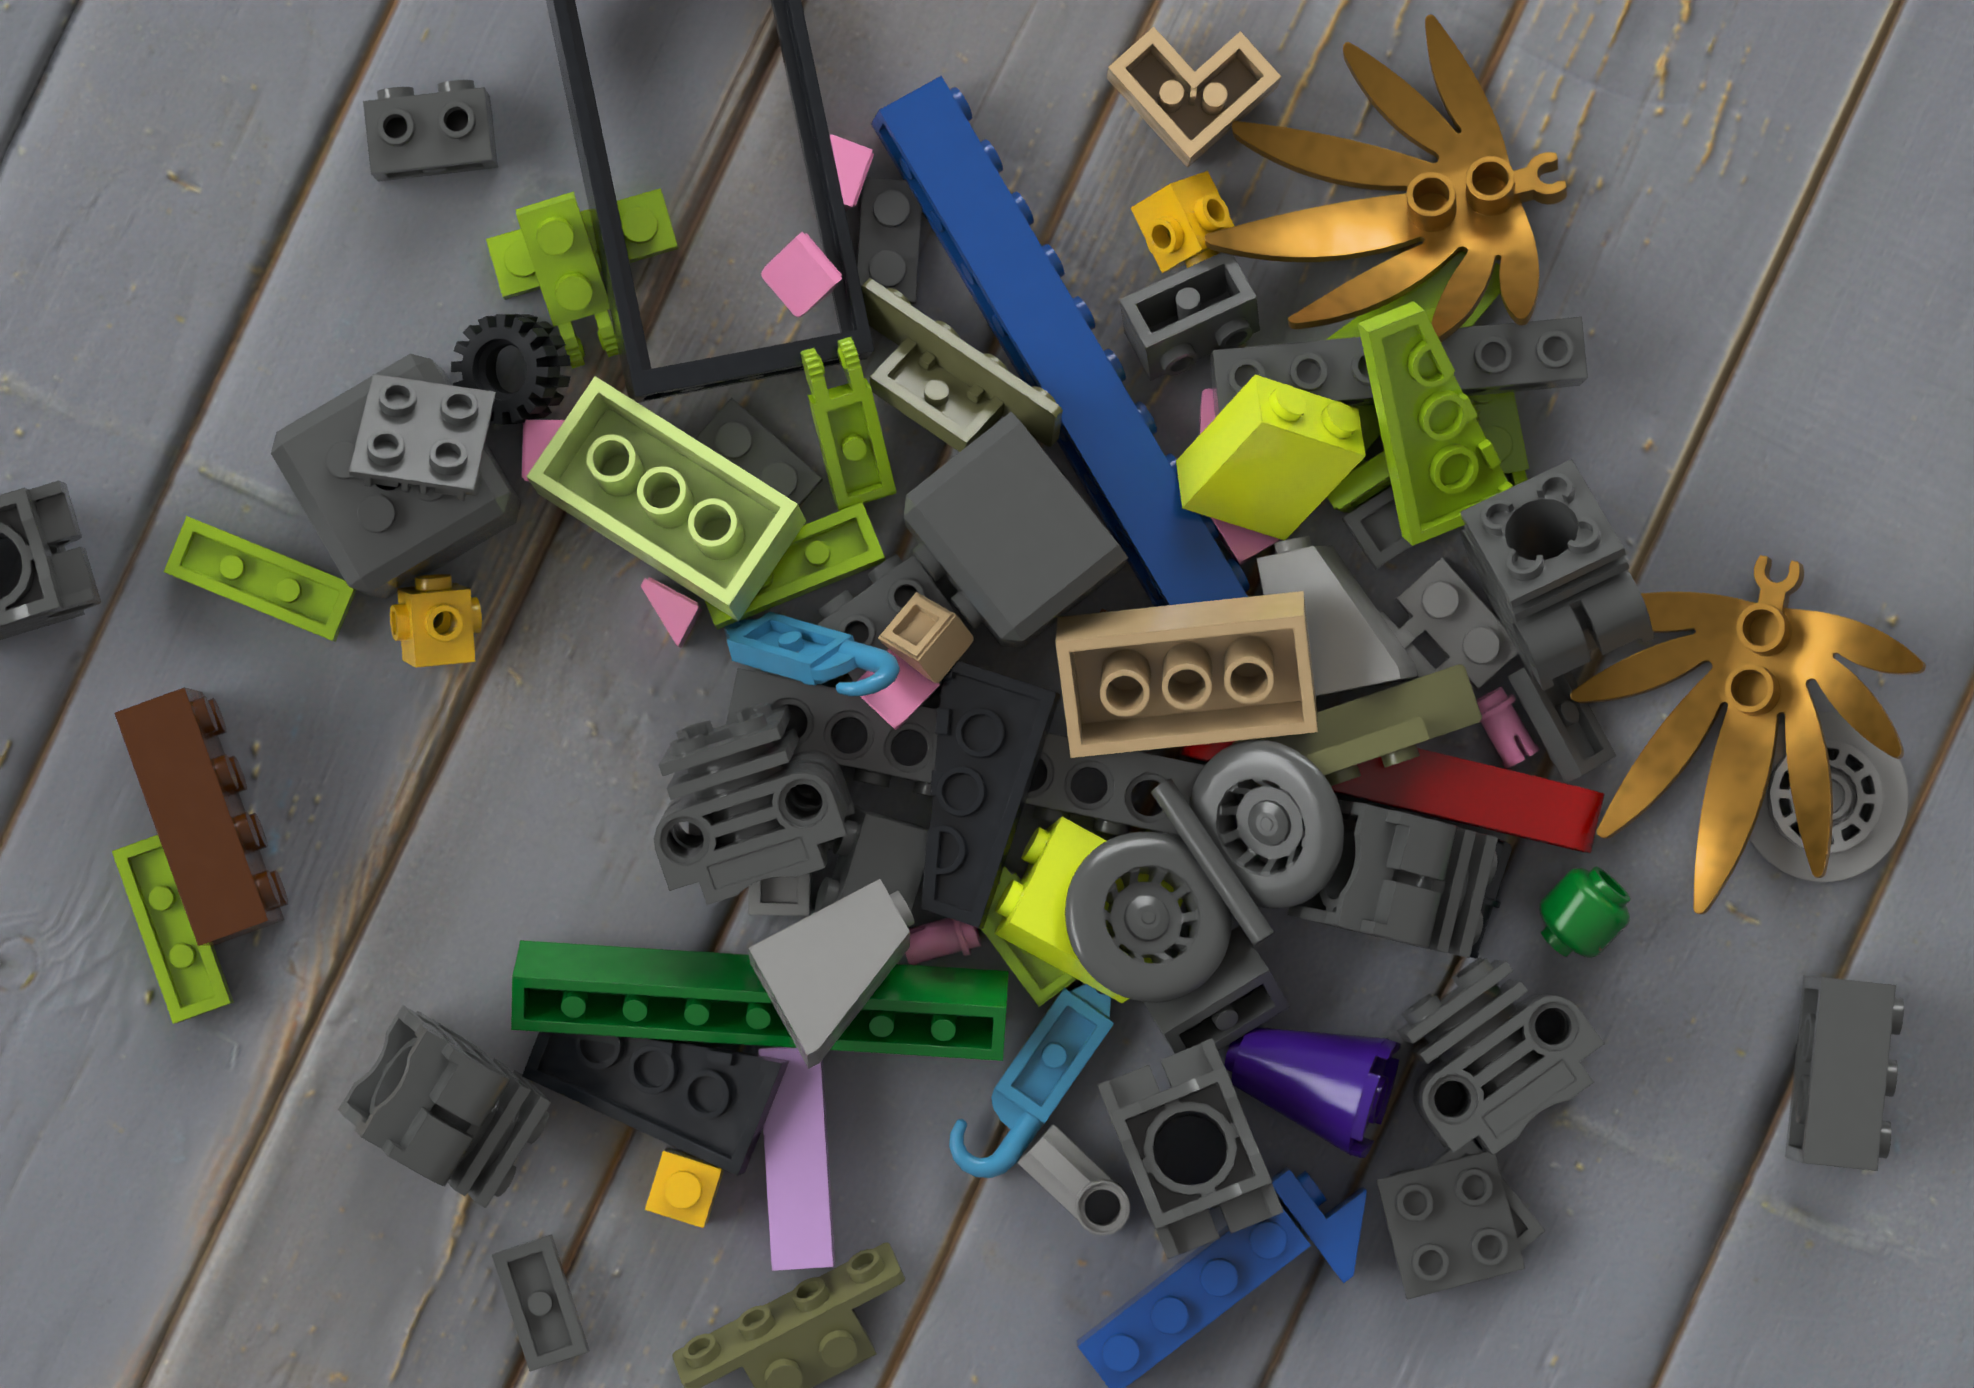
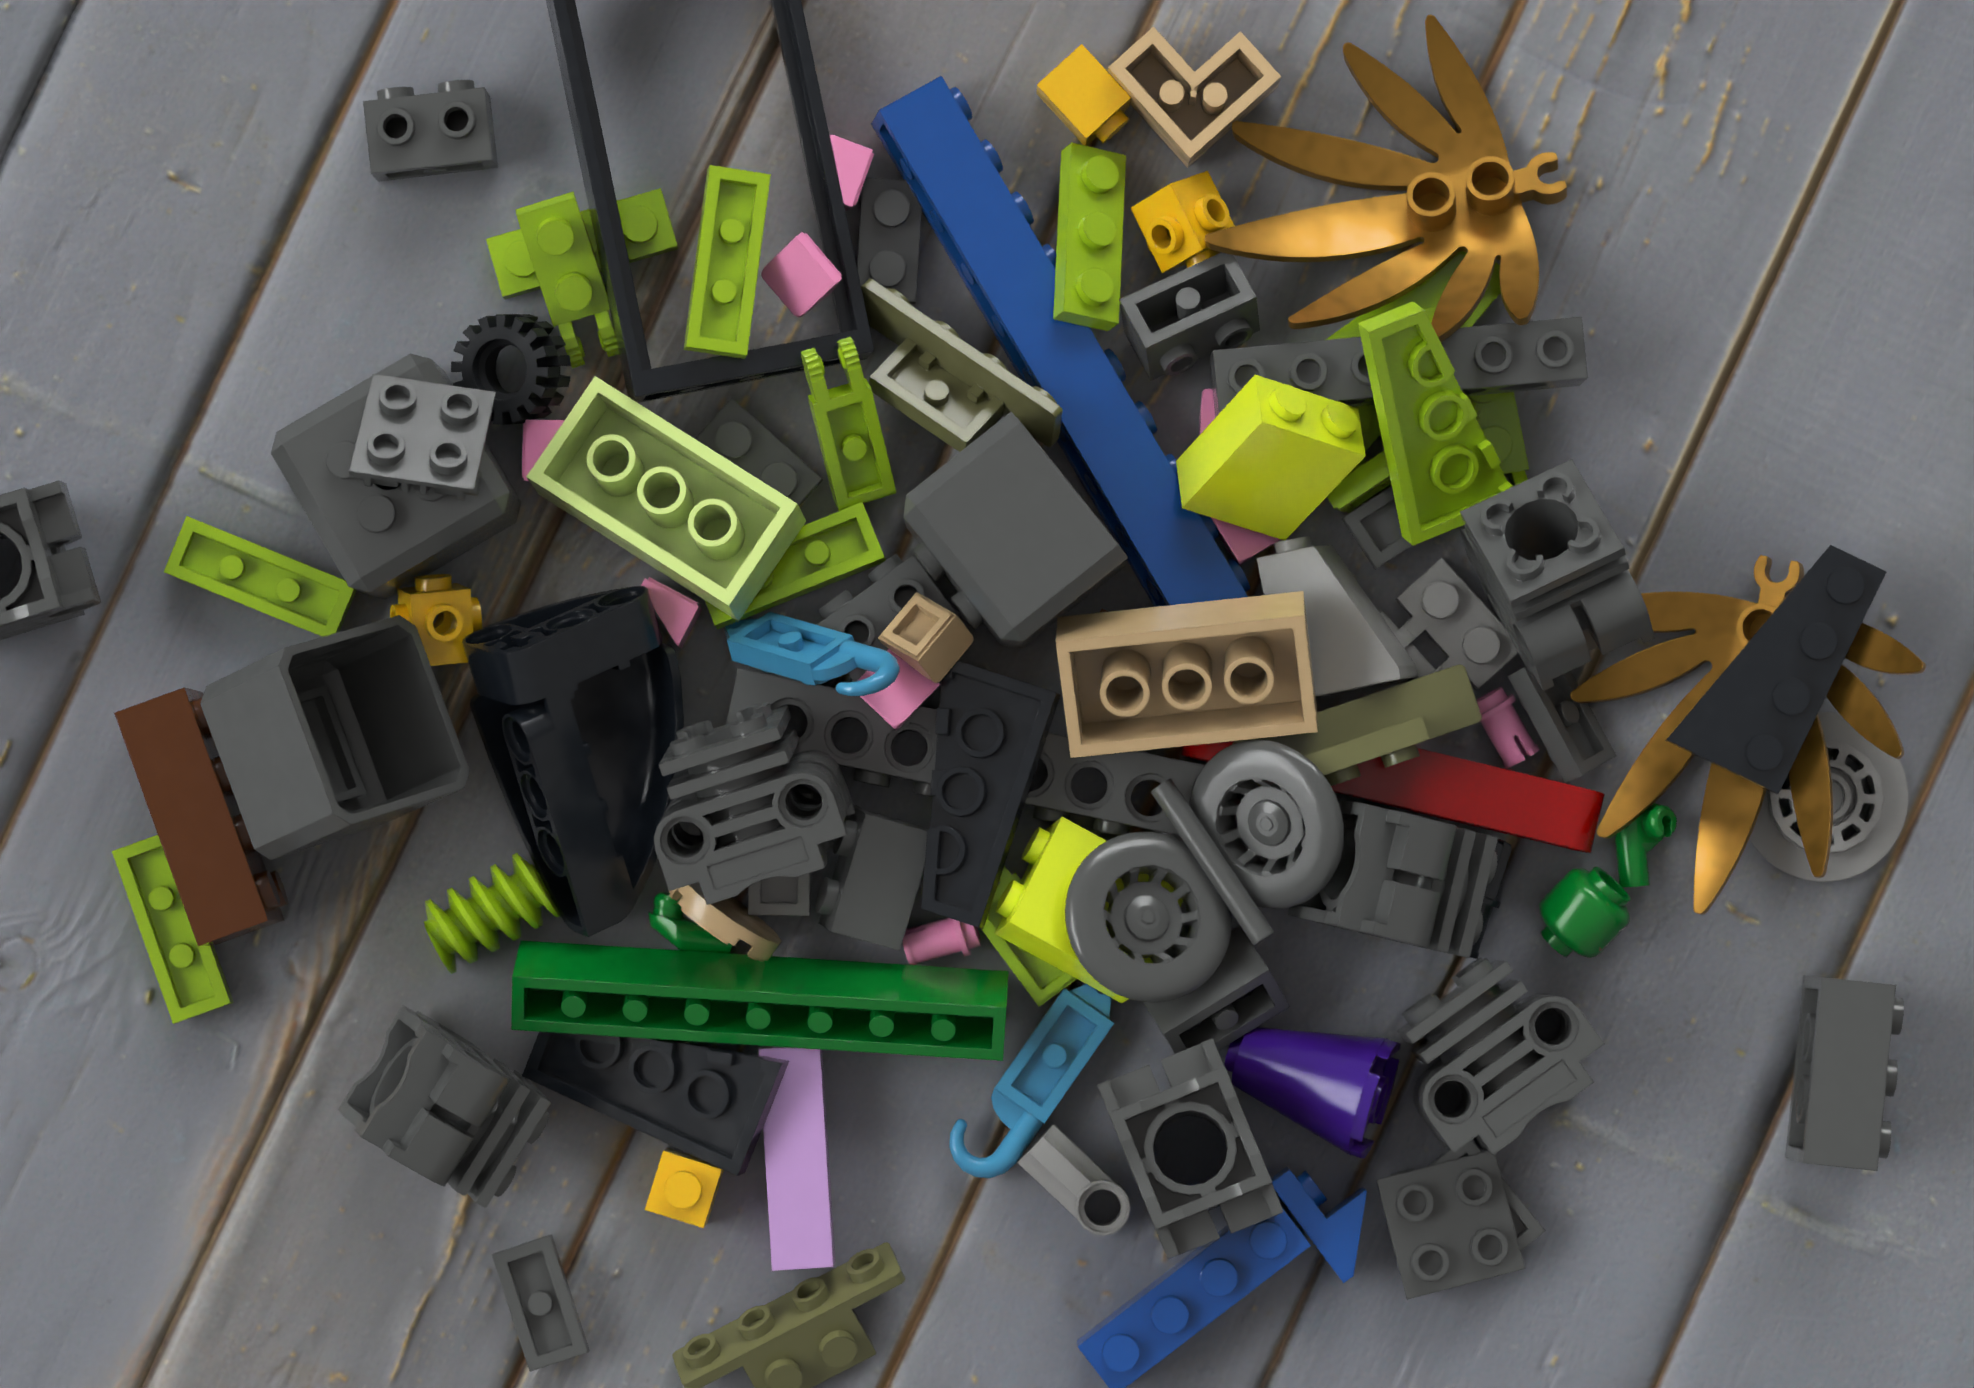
(334, 736): none -> dark grey plate
(487, 912): none -> lime piece
(575, 727): none -> black panel
(682, 933): none -> green arm
(727, 262): none -> lime plate
(728, 921): none -> tan tile
(832, 965): light grey slope -> none
(1085, 97): none -> yellow brick
(1089, 237): none -> lime plate
(1639, 839): none -> green arm
(1777, 683): none -> black wing

